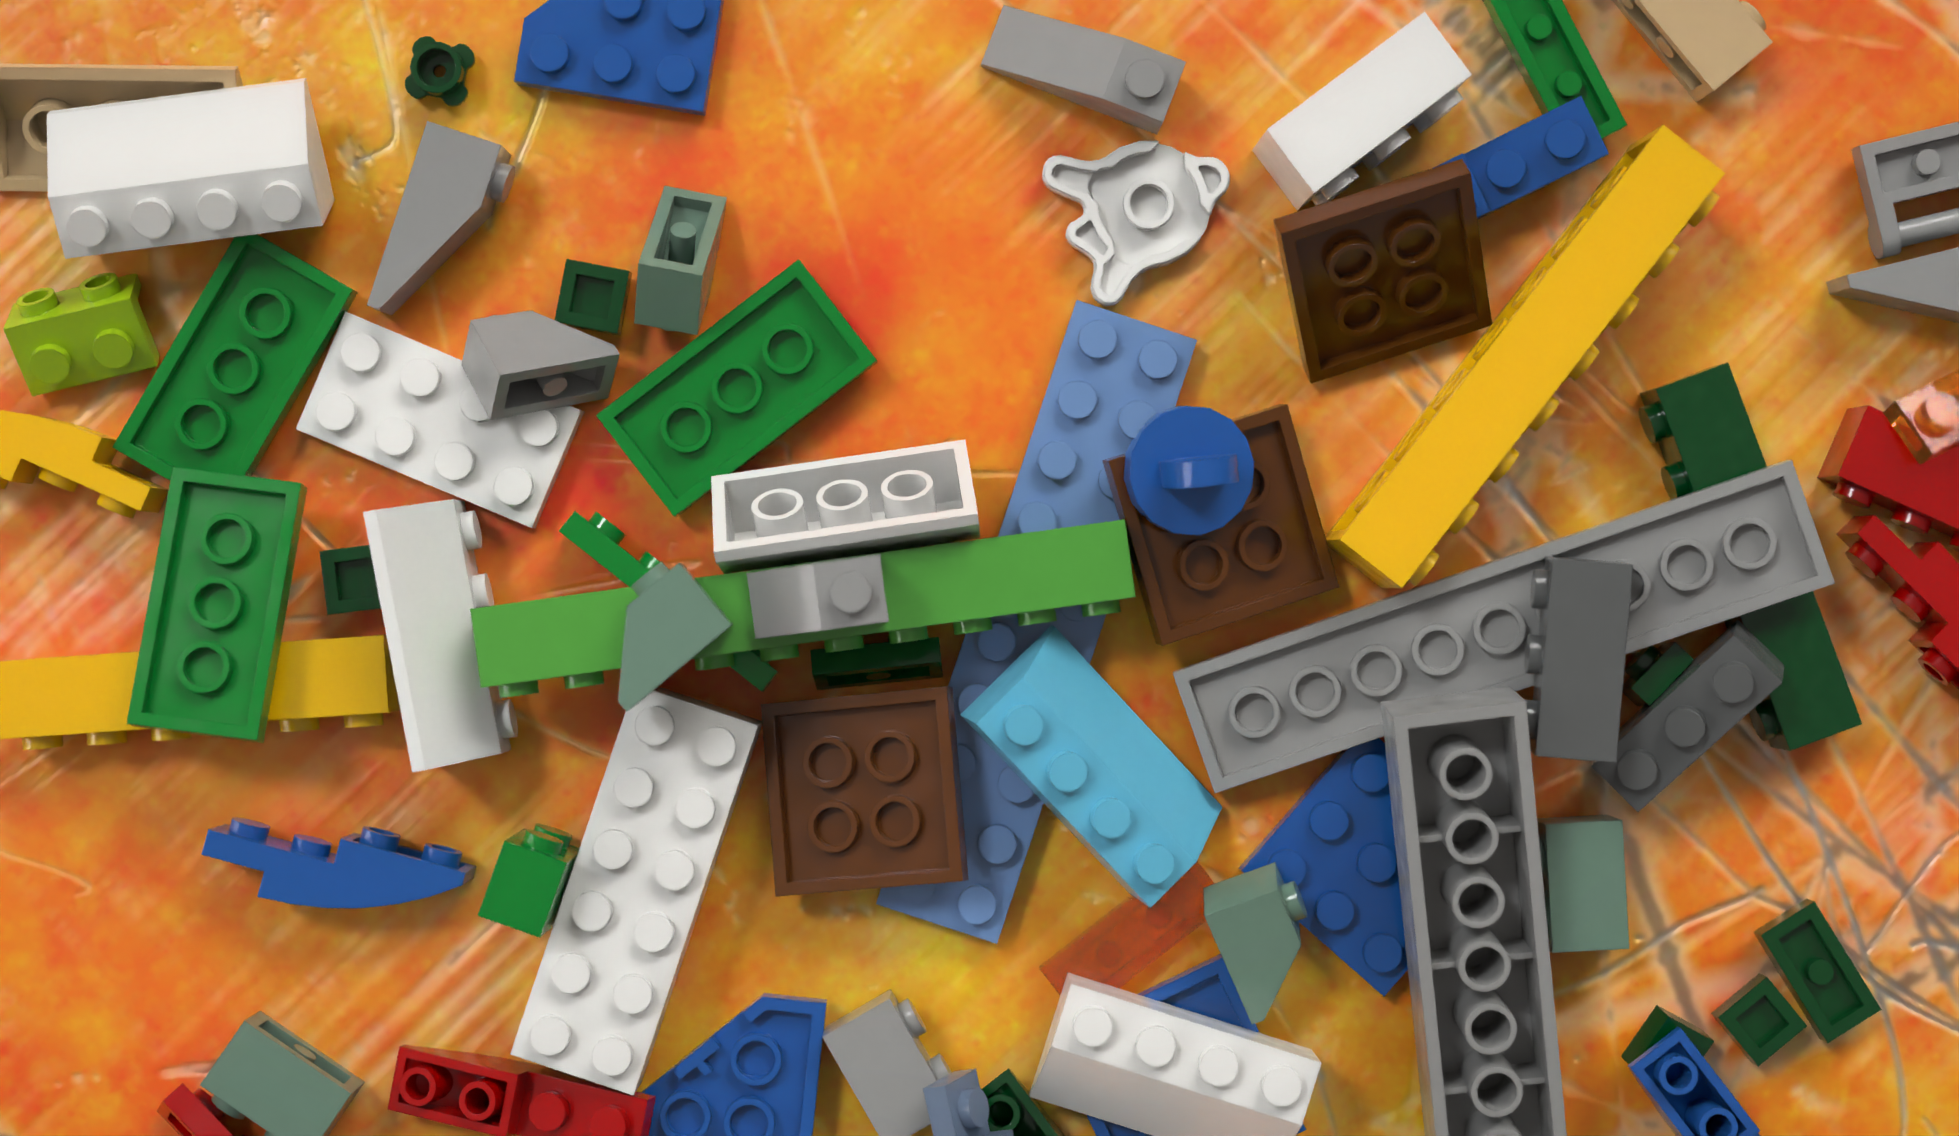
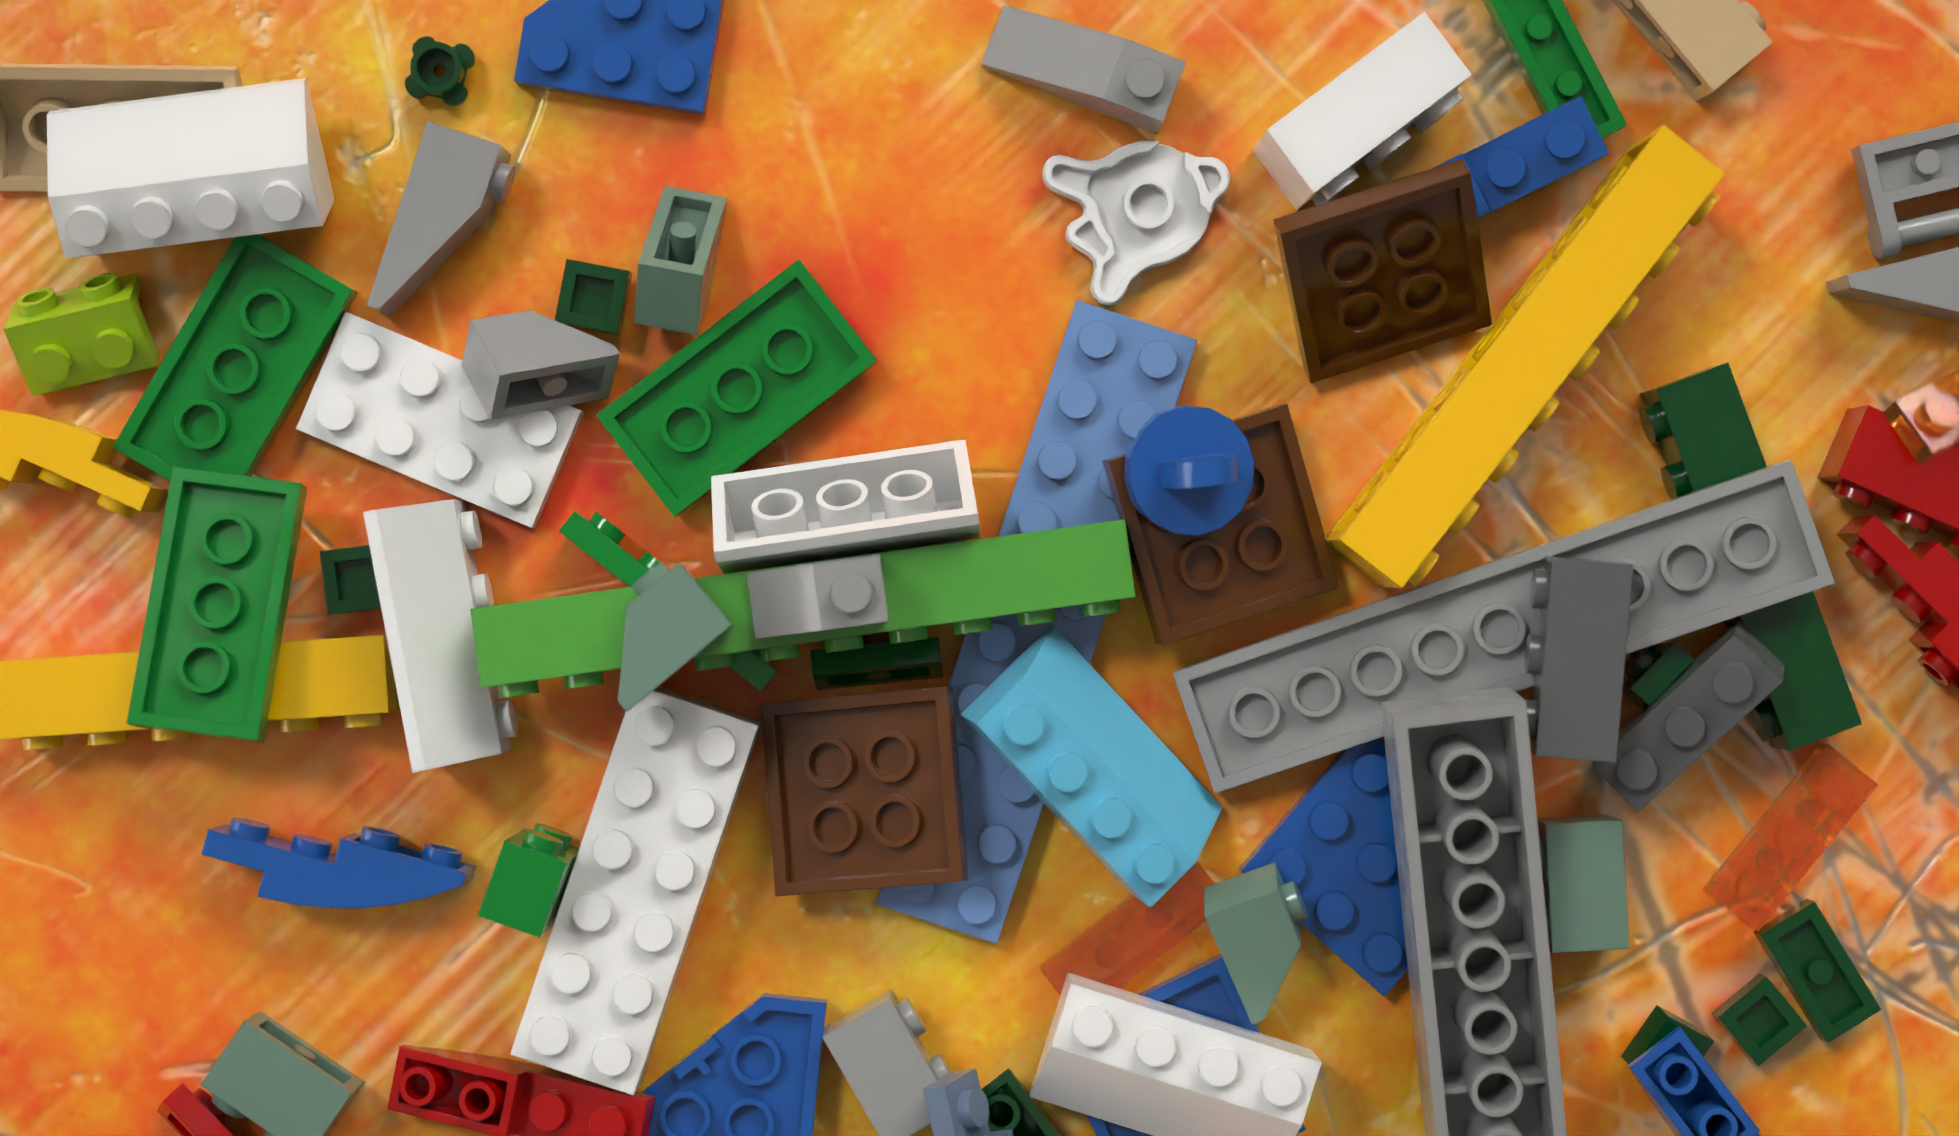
(1790, 836): none -> clear orange plate

